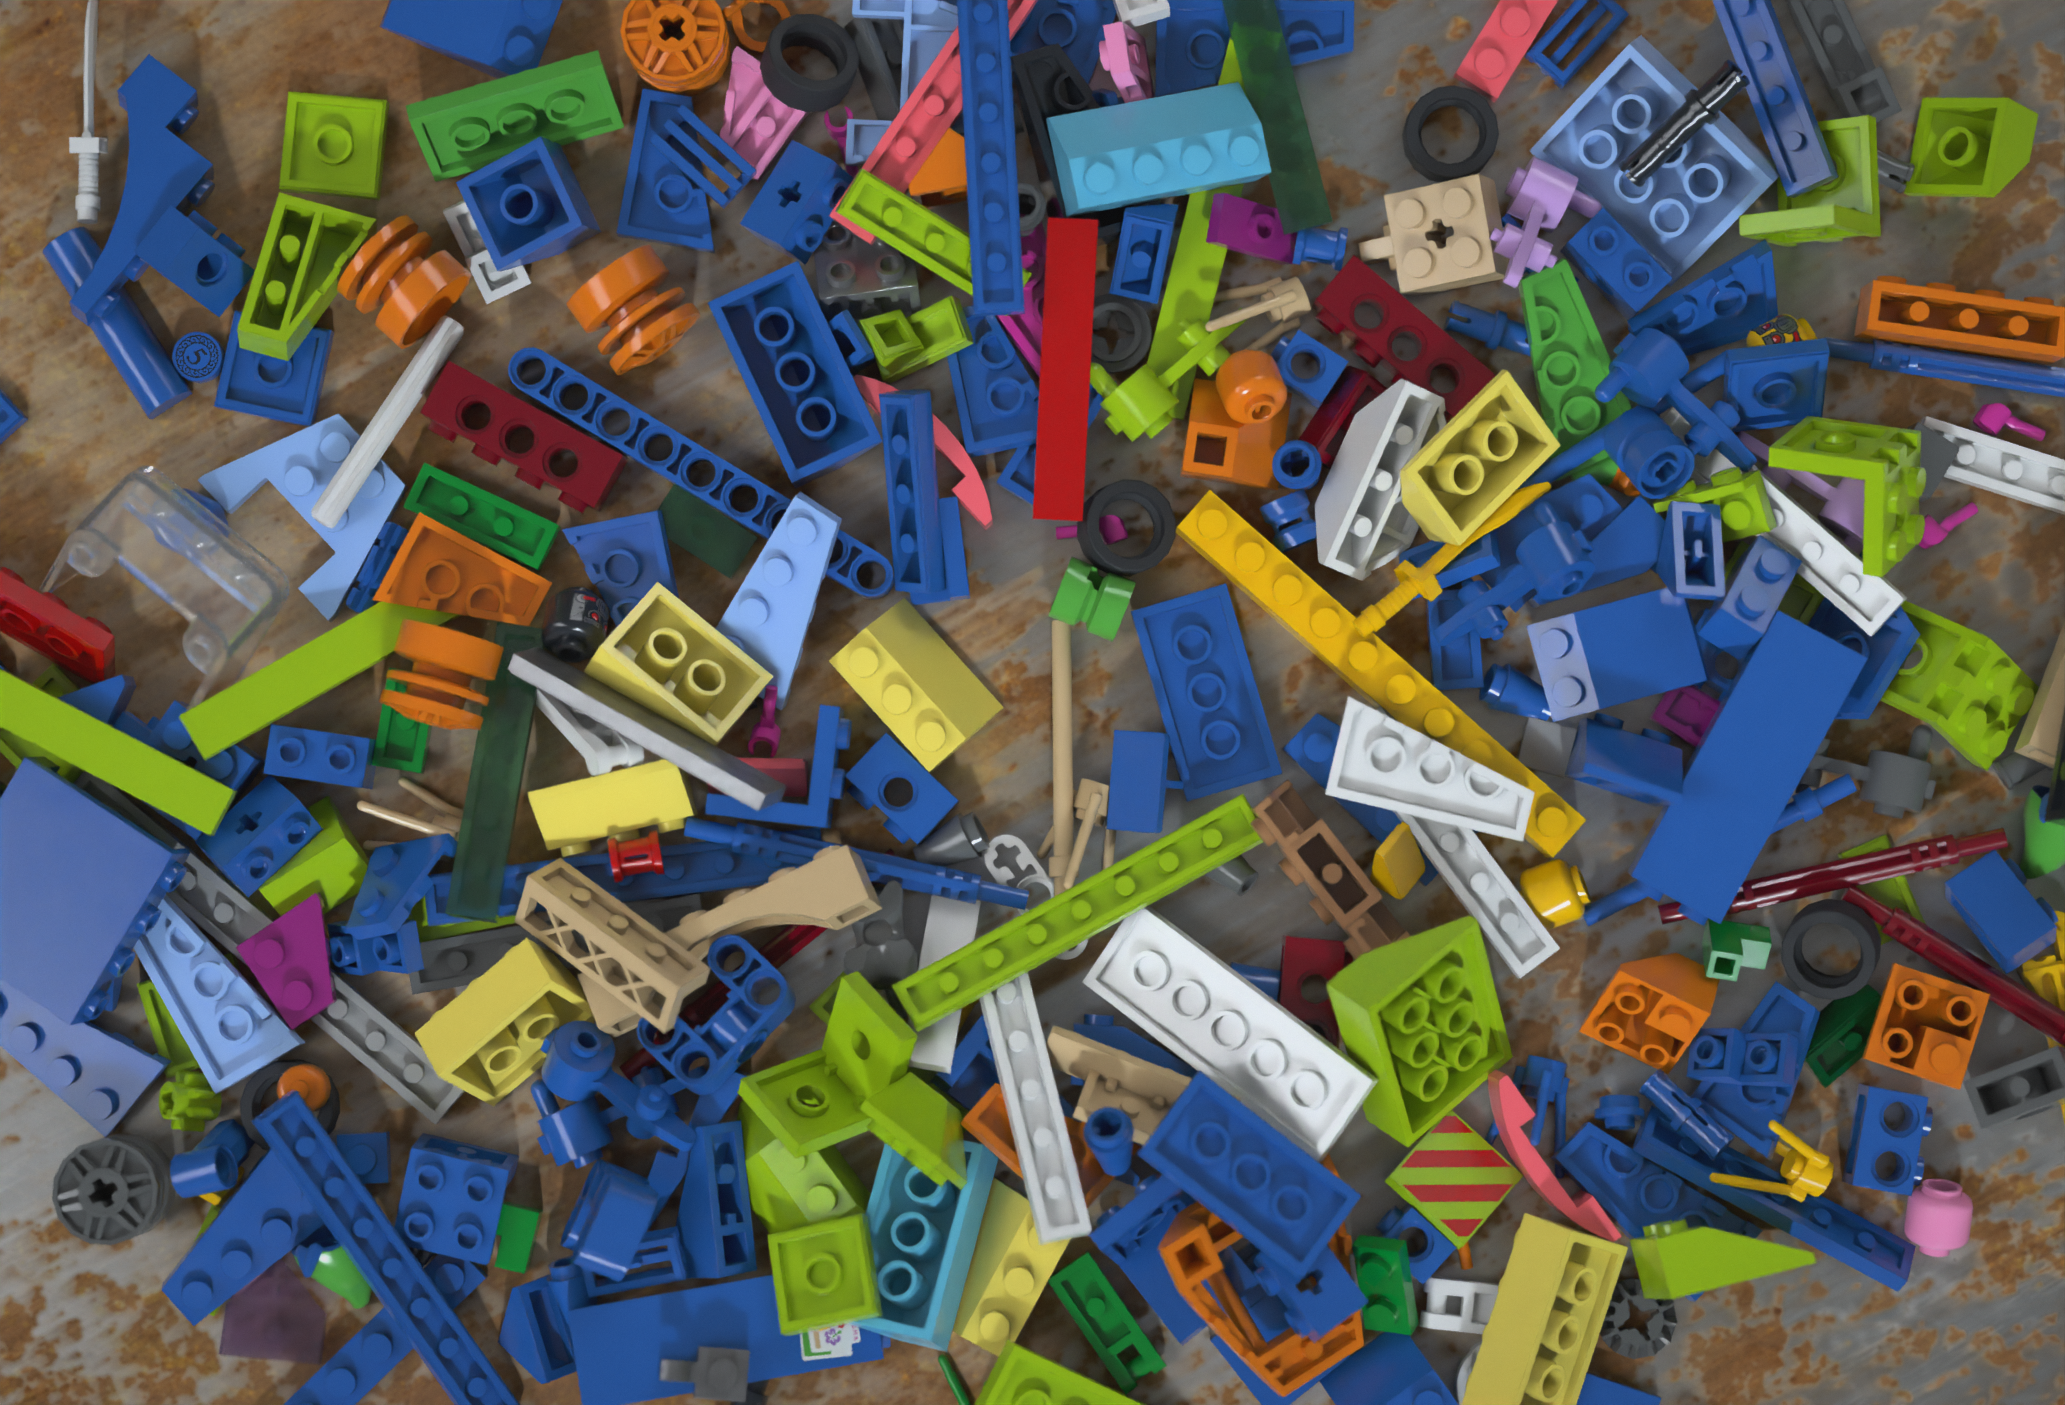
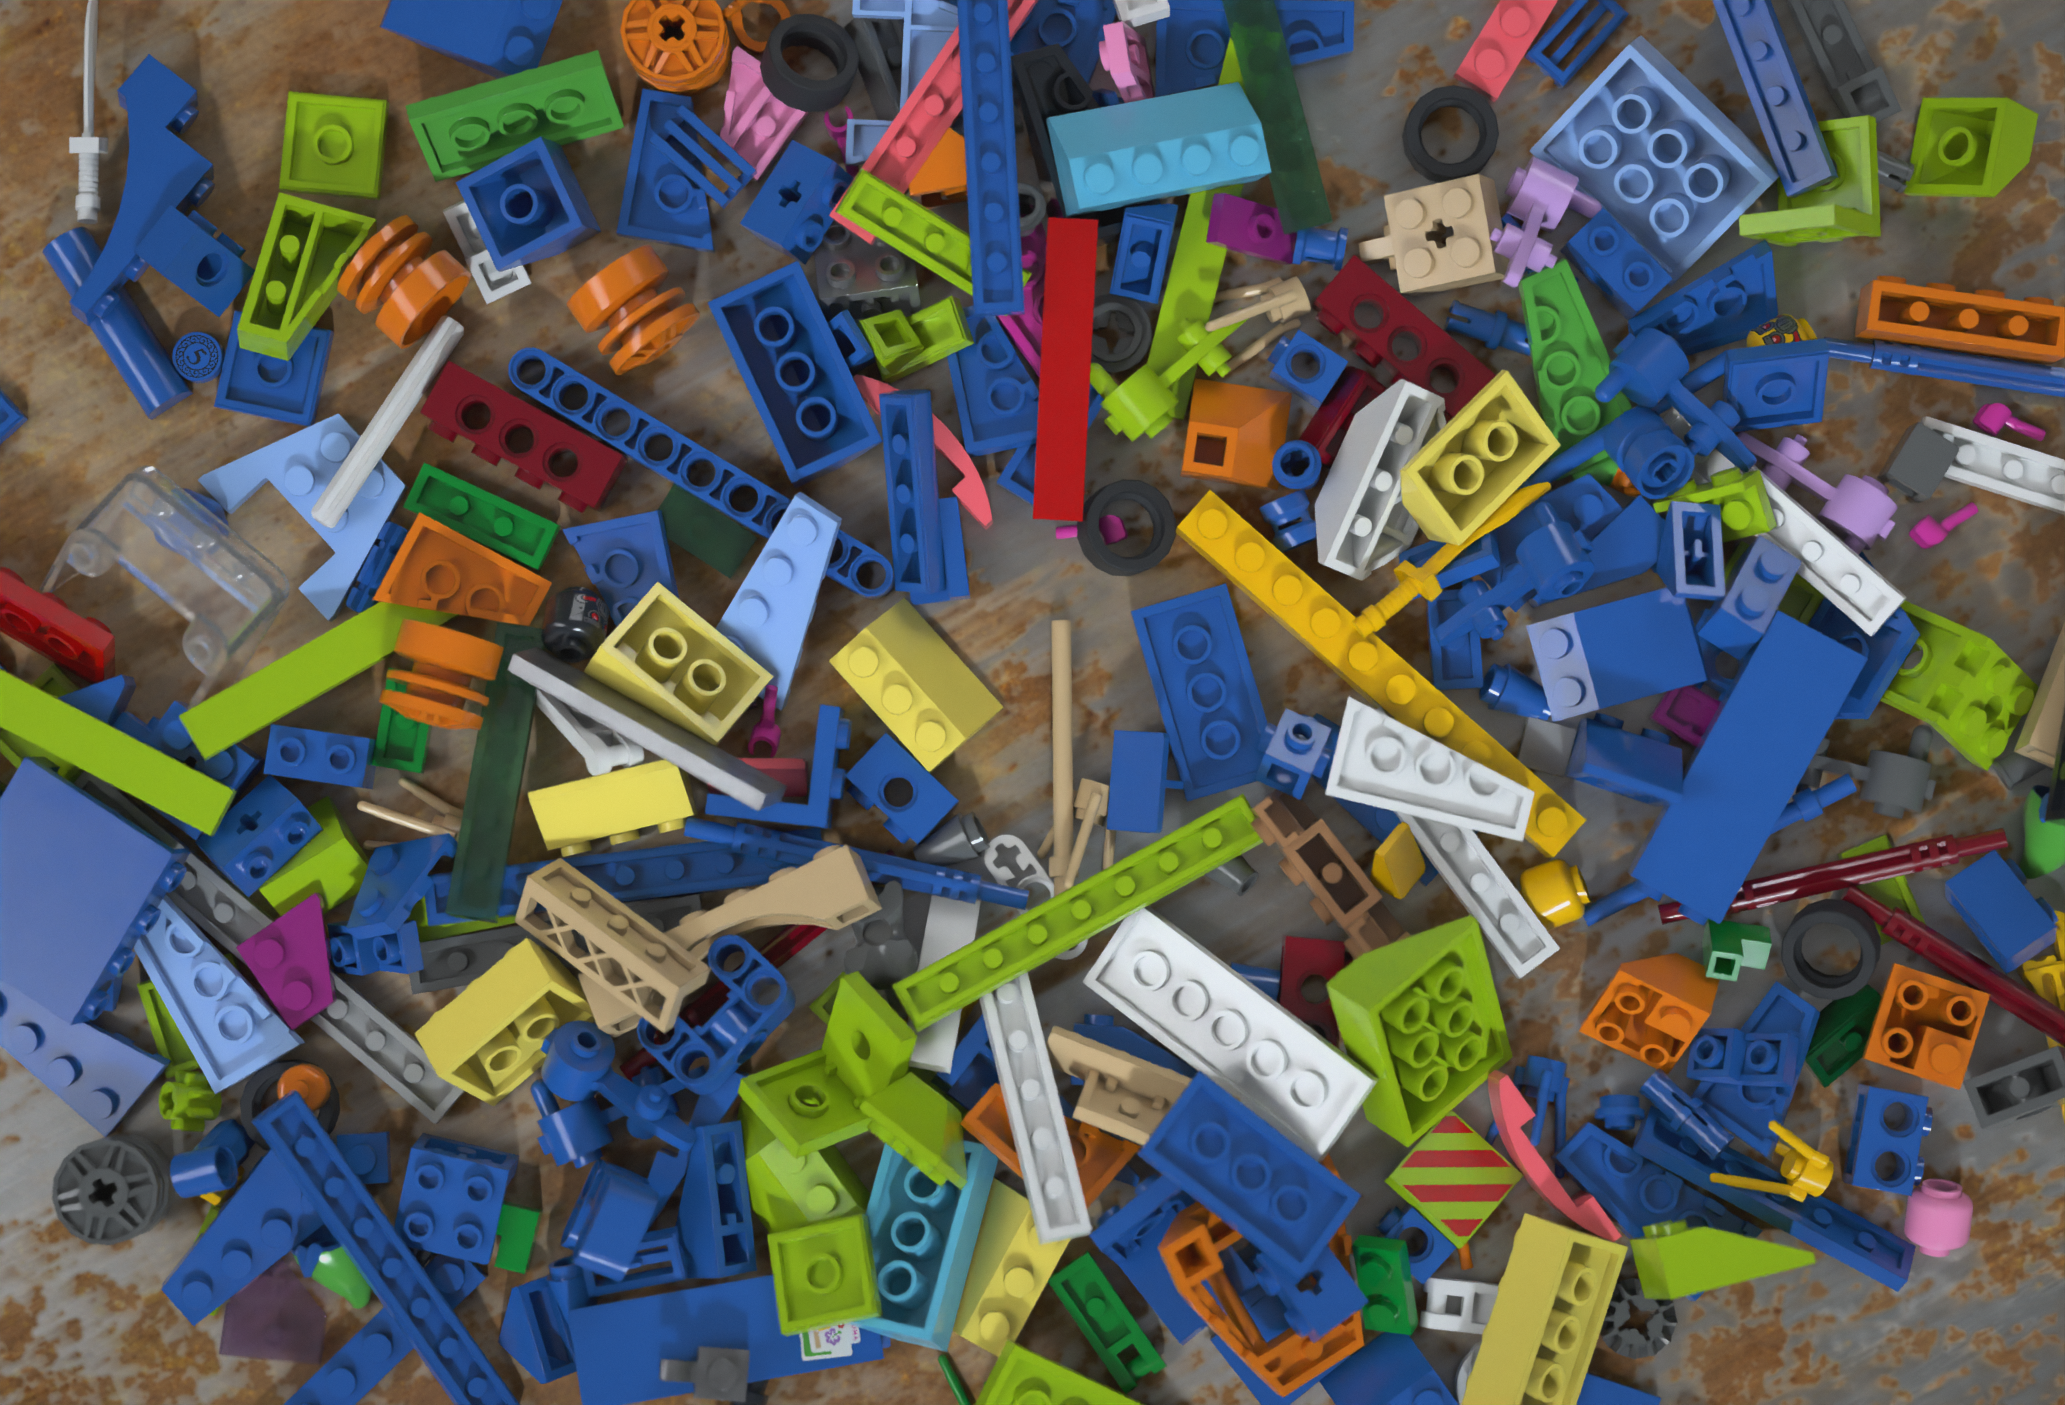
(625, 867): red bush -> none
(1092, 599): bright green wheel -> none
(1110, 1139): blue cone -> none
(1251, 386): orange head -> none
(1293, 753): none -> blue brick
(1700, 108): black pin -> none
(1892, 475): lime bracket -> none

